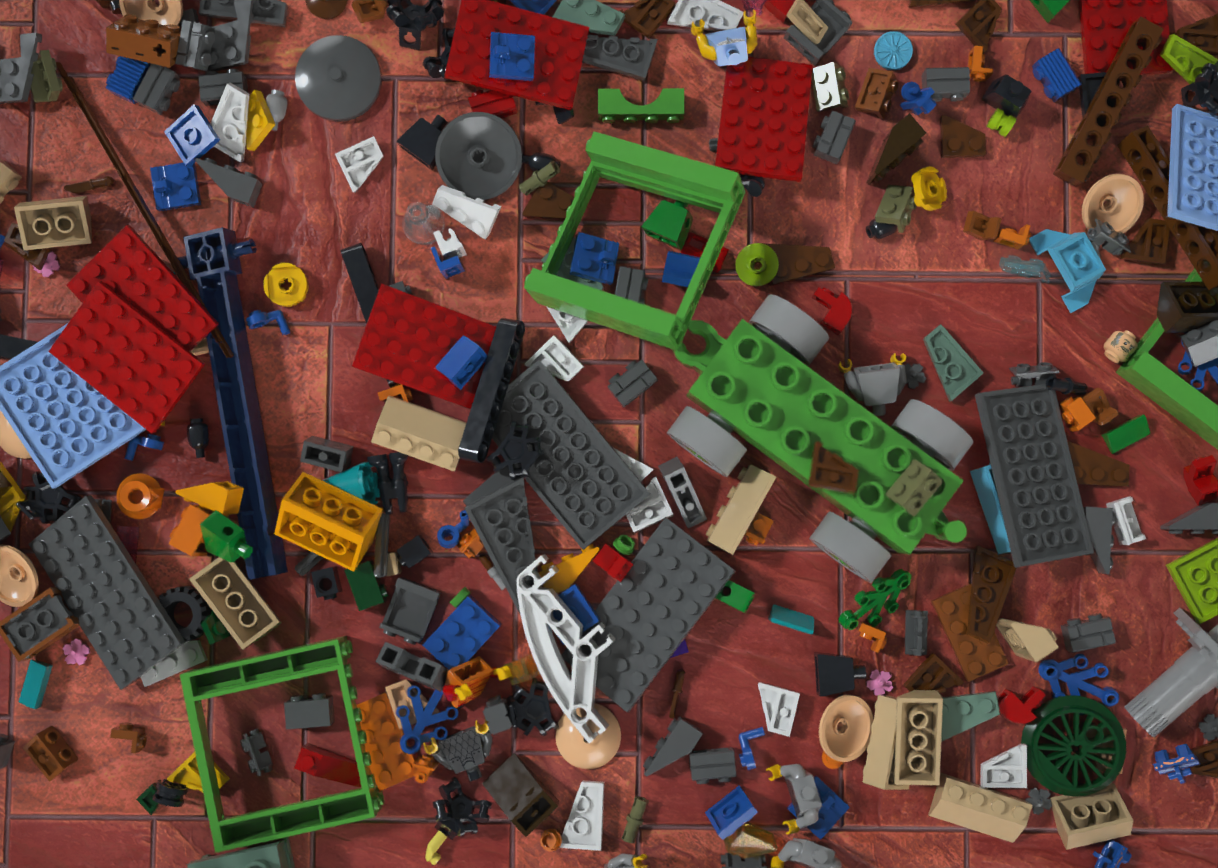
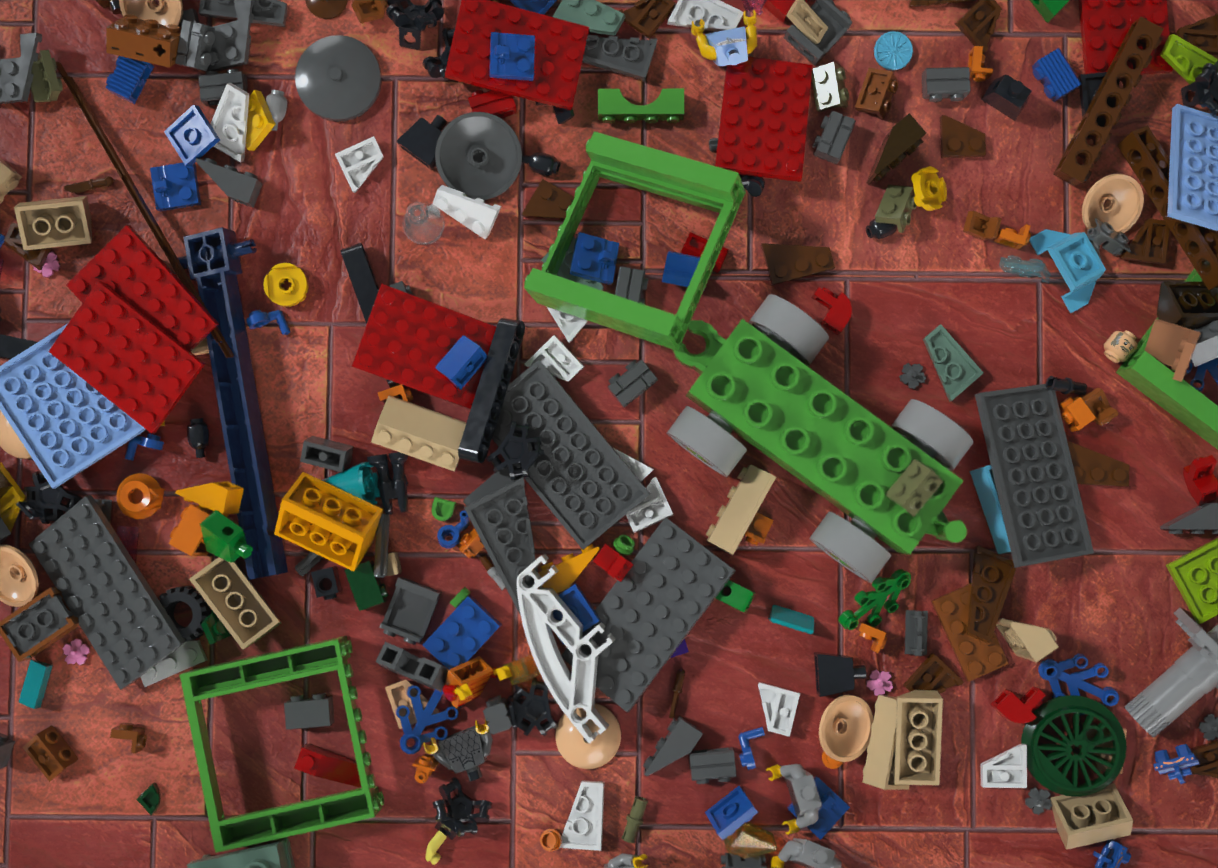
(157, 88): dark grey brick -> none
(170, 793): black wheel -> none
(189, 774): yellow wing -> none
(258, 761): dark grey hinge -> none
(383, 736): orange plate -> none
(414, 552): black brick -> none
(443, 509): none -> bright green tile
(448, 267): blue panel -> none
(451, 247): white hinge -> none
(520, 794): dark brown slope -> none
(539, 178): olive pin -> none
(669, 223): green torso -> none
(682, 492): dark grey slope -> none
(749, 256): lime dish -> none
(831, 472): reddish brown wing -> none
(876, 383): light grey torso -> none
(917, 99): blue hips -> none
(967, 711): sand green wing -> none
(979, 808): tan slope -> none
(1001, 122): lime wheel -> none
(1025, 373): dark grey hinge -> none
(1088, 633): dark grey brick -> none
(1100, 529): dark grey slope -> none
(1126, 433): green slope -> none
(1126, 522): white hinge -> none
(1172, 346): none -> nougat bracket

